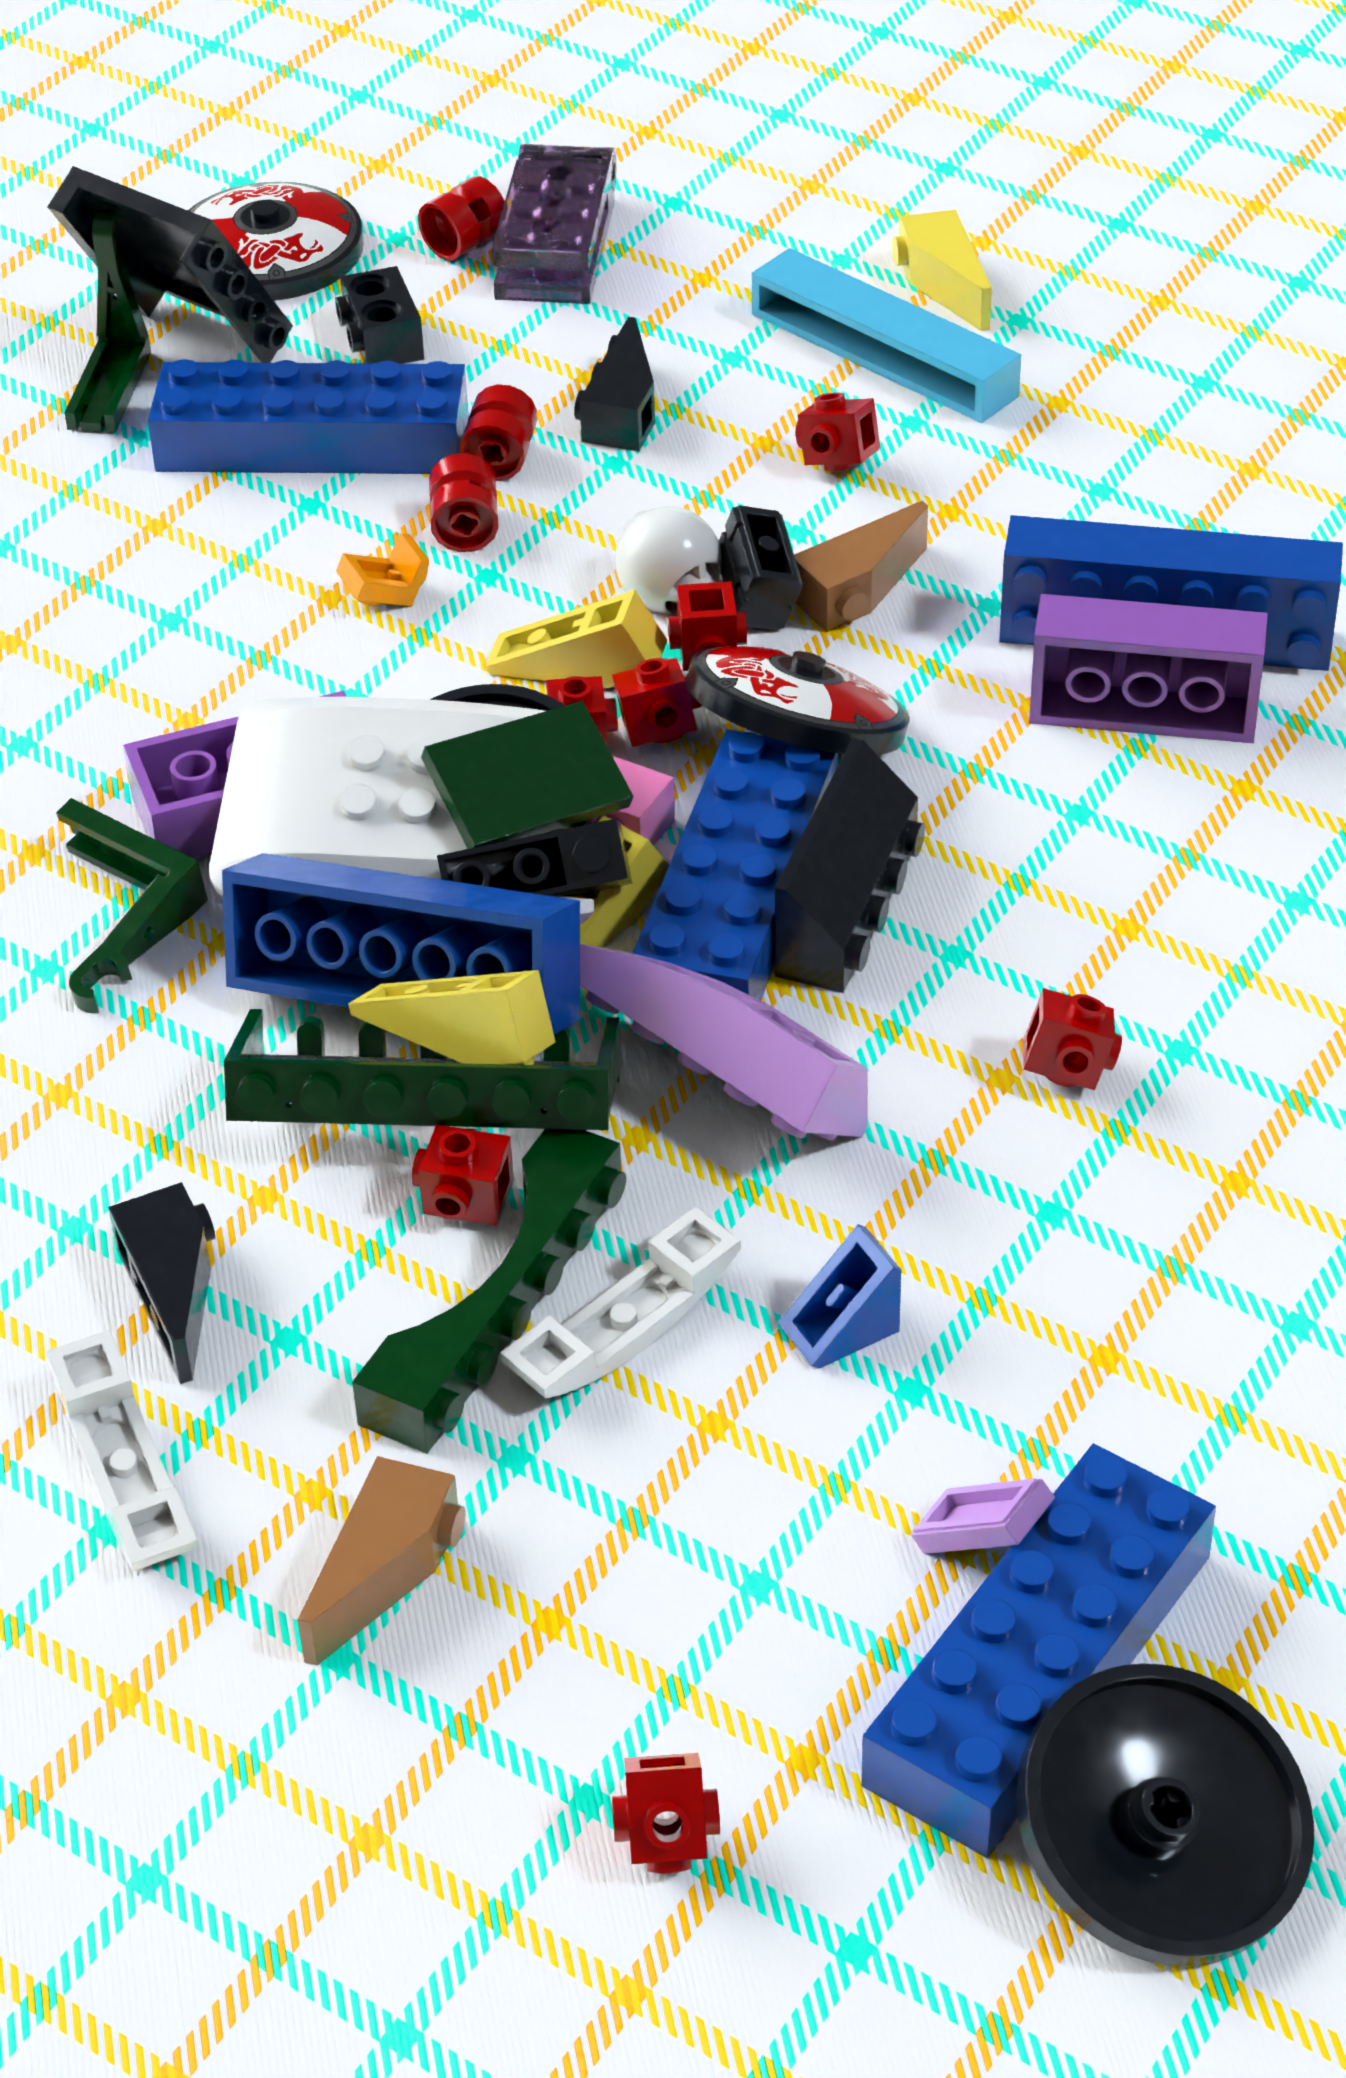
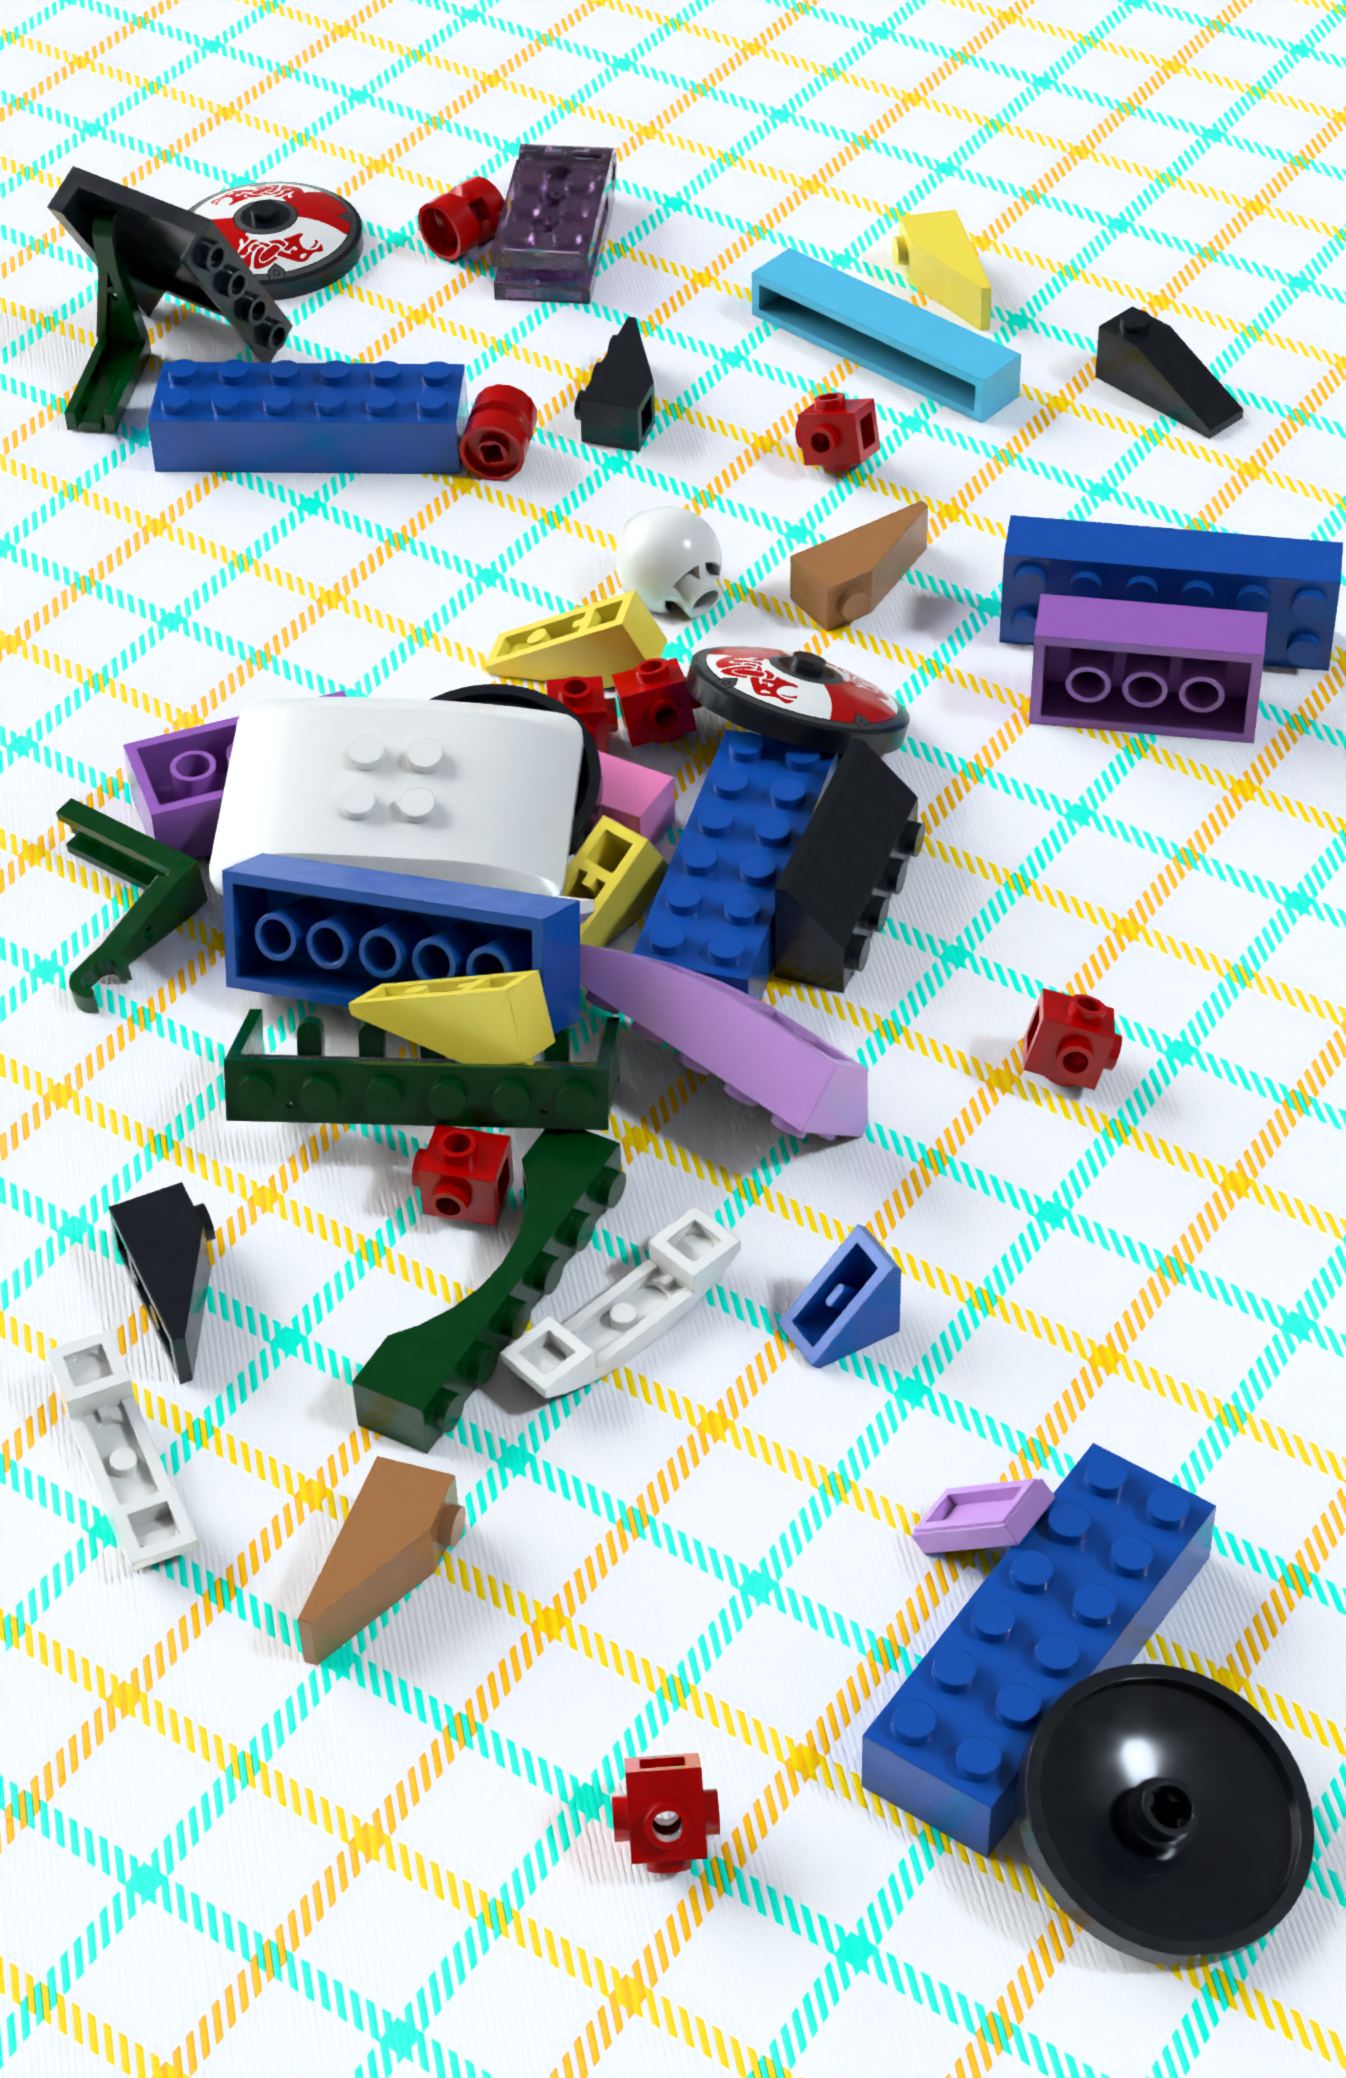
(380, 317): black brick -> none
(386, 579): light orange bracket -> none
(463, 502): red wheel -> none
(527, 776): dark green tile -> none
(548, 863): black slope -> none
(705, 620): red brick -> none
(760, 565): black brick -> none
(1161, 371): none -> black slope

